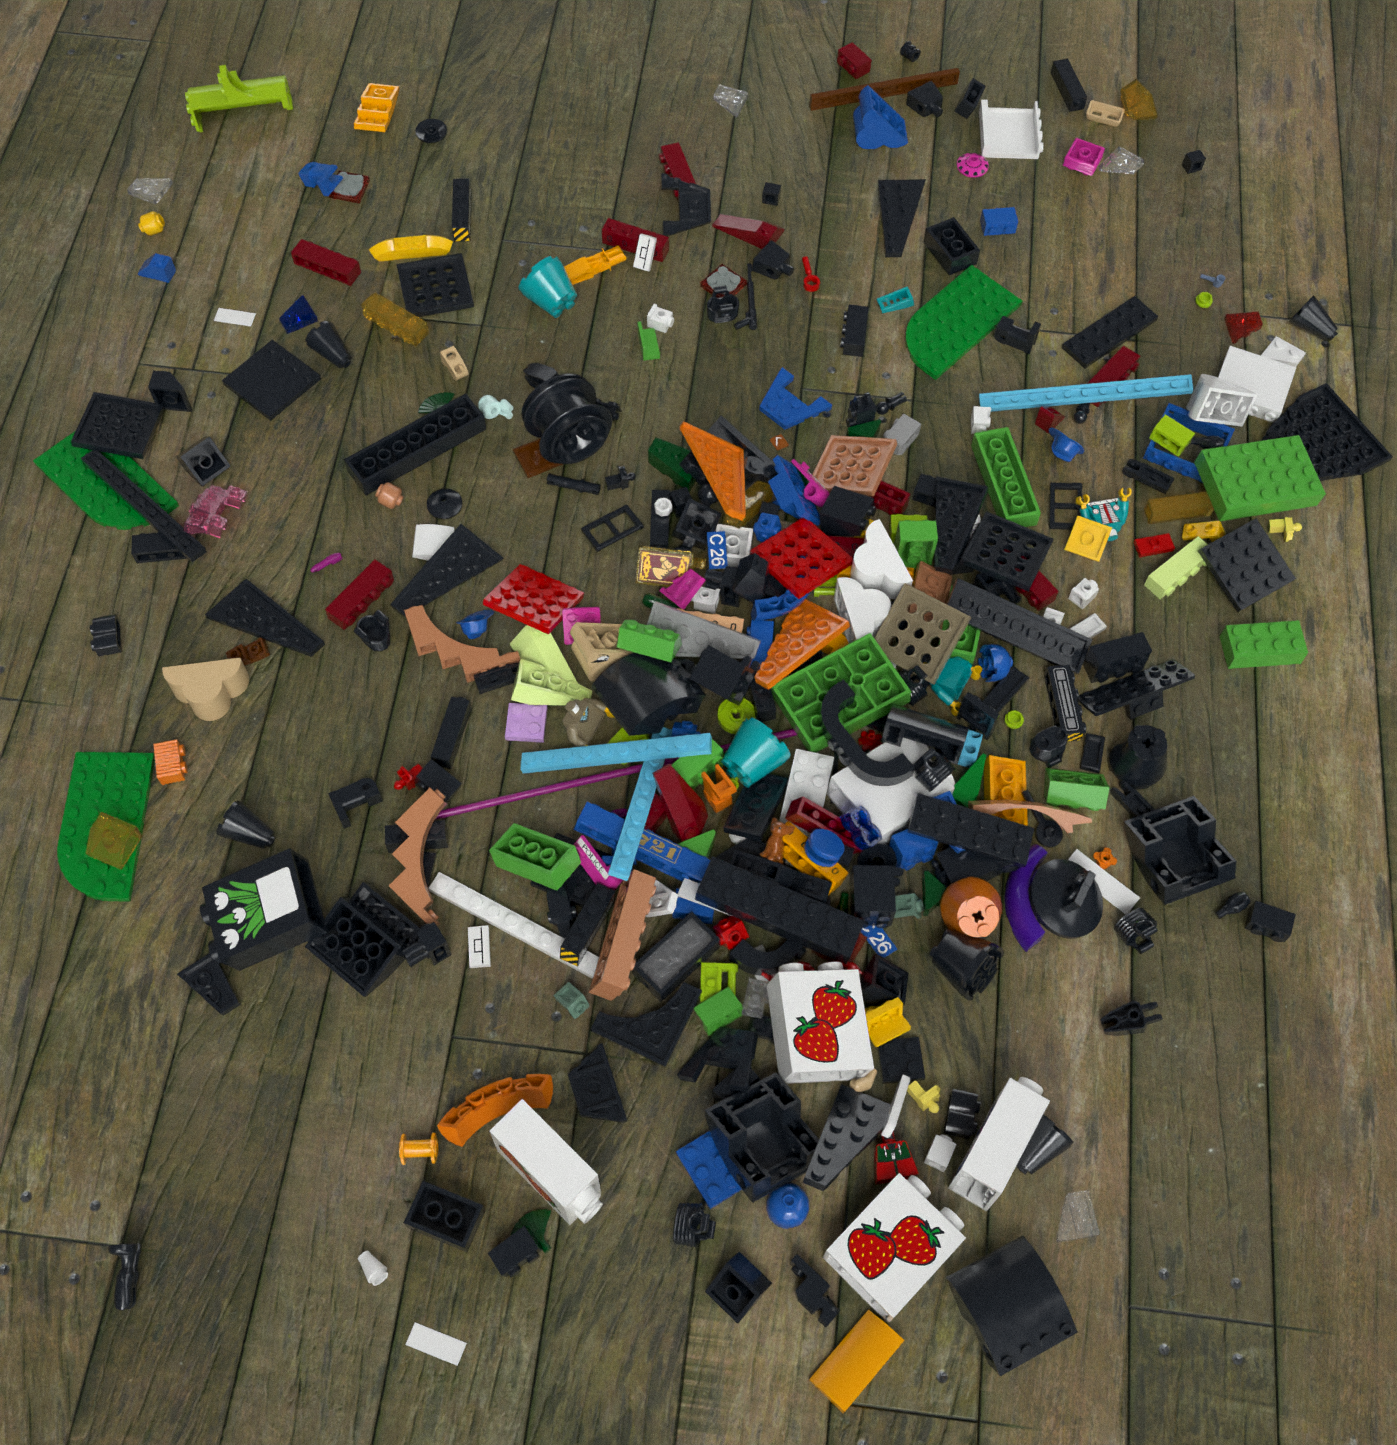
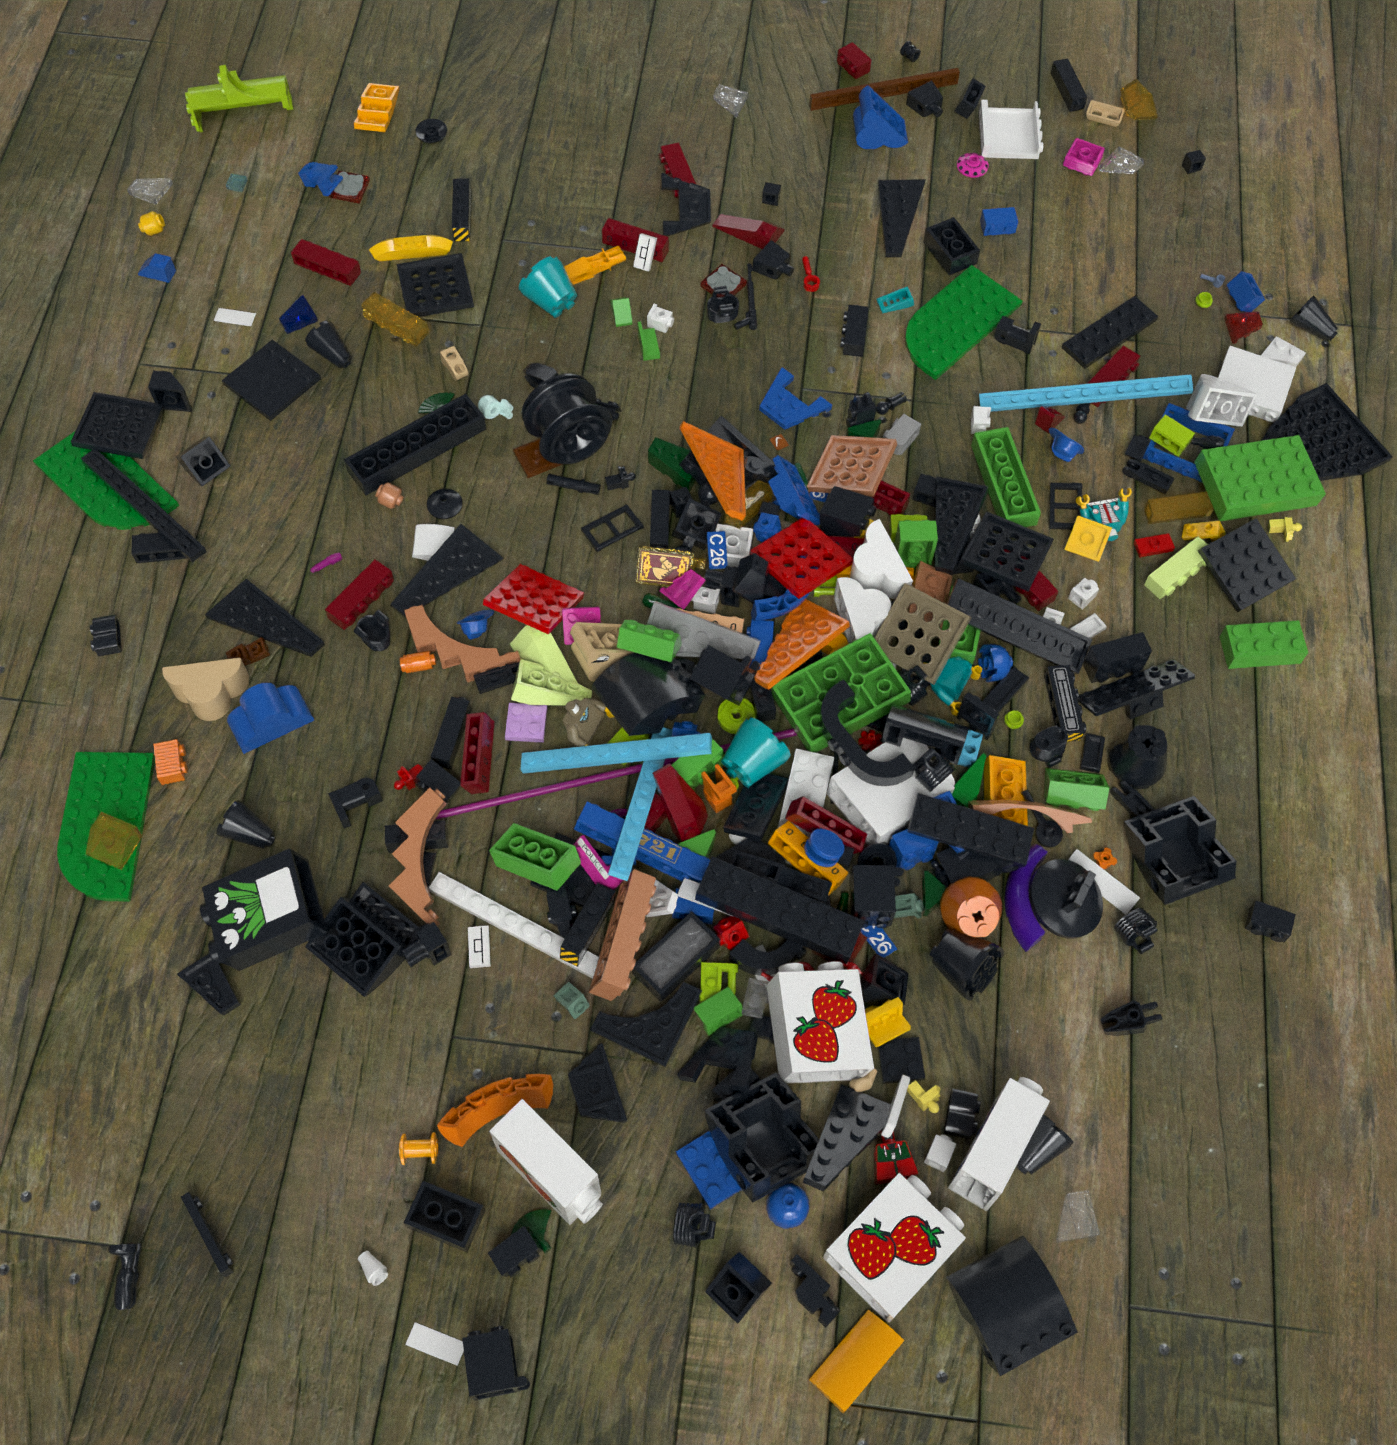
(207, 511): clear pink bracket -> none
(222, 1260): none -> black plate
(236, 182): none -> clear light blue tile
(267, 715): none -> blue brick
(417, 662): none -> orange head
(477, 753): none -> dark red brick
(491, 1364): none -> black container
(621, 311): none -> bright green slope
(663, 507): white tile -> none
(775, 844): dark orange animal -> none
(814, 490): dark pink door -> none
(862, 830): clear blue brick -> none
(1137, 447): none -> black bracket
(1234, 904): black piece -> none
(1245, 292): none -> blue brick

